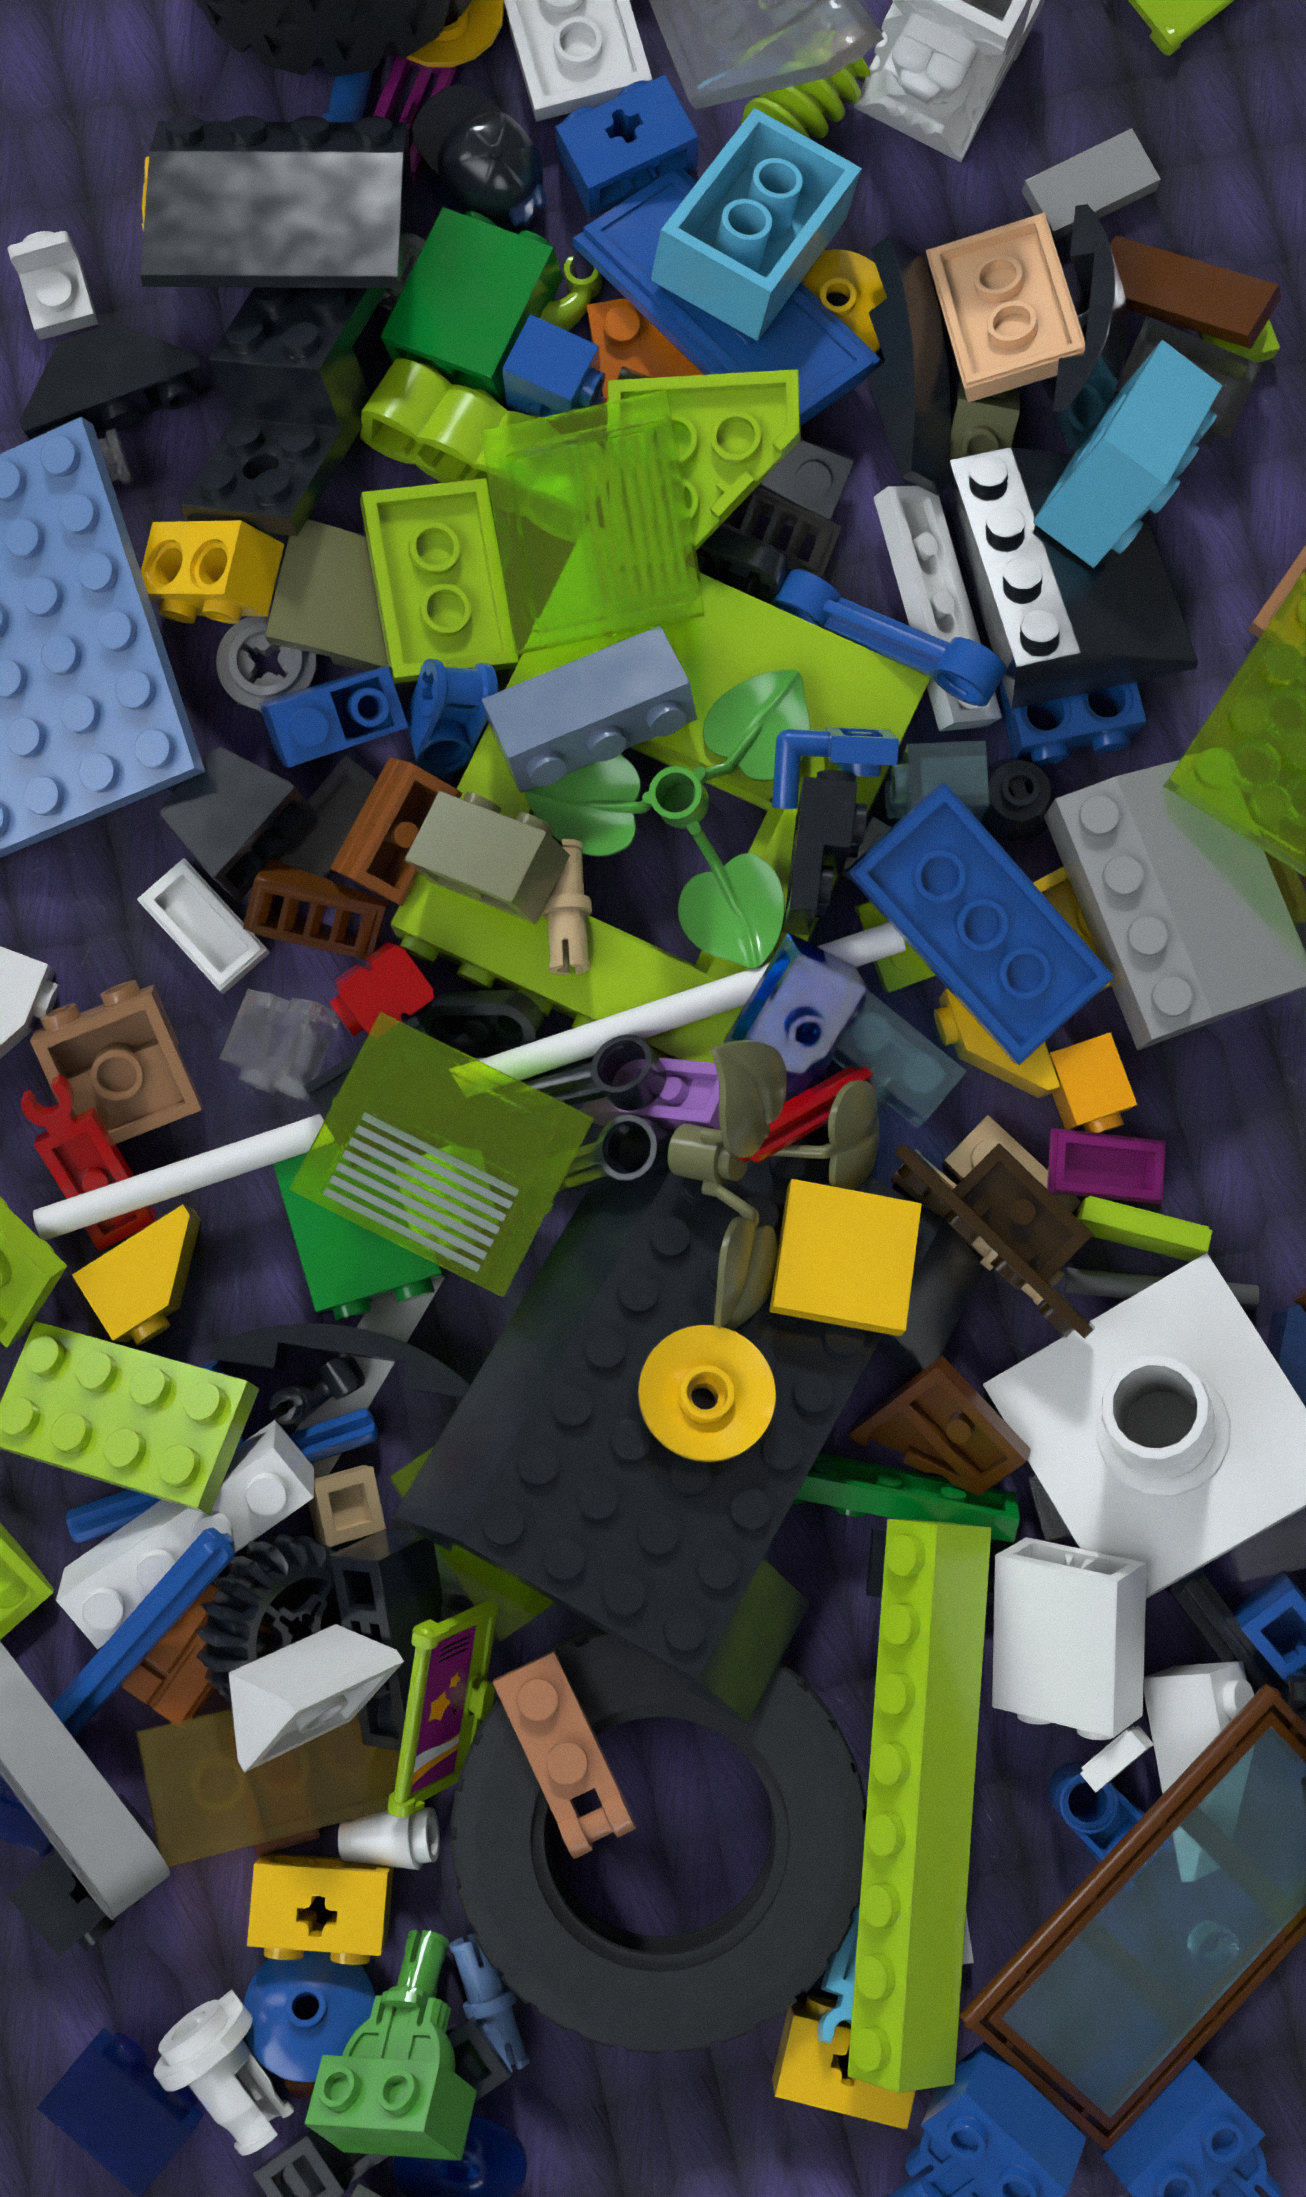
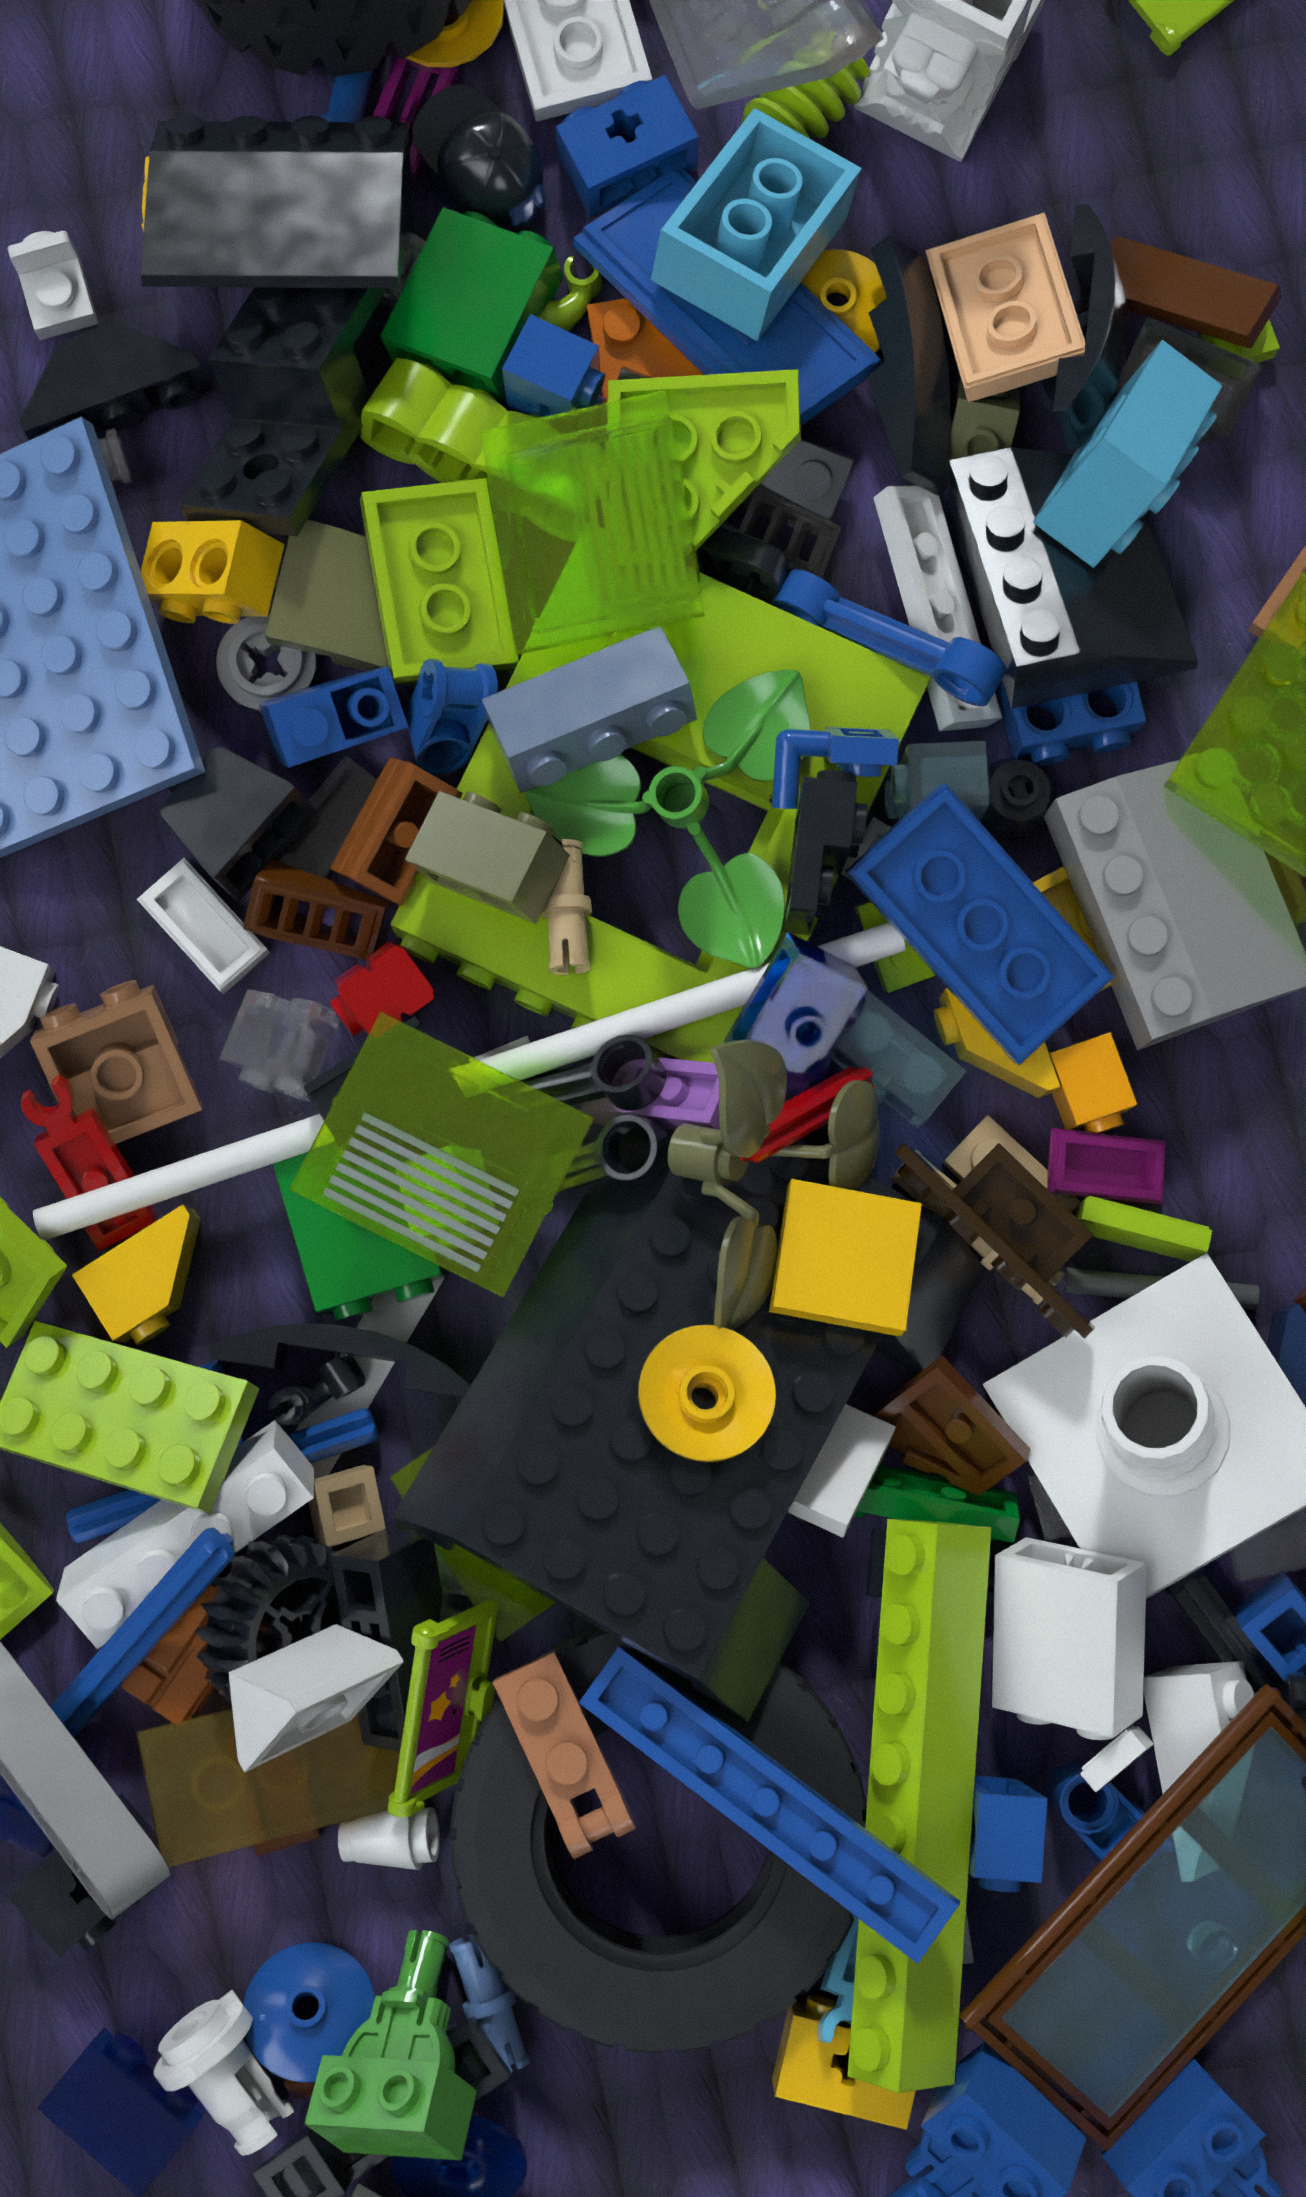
(291, 1882): yellow brick -> none
(490, 1021): black plate -> none
(770, 1803): none -> blue plate
(843, 1471): none -> white tile
(1006, 1833): none -> blue brick
(1101, 177): light grey tile -> none

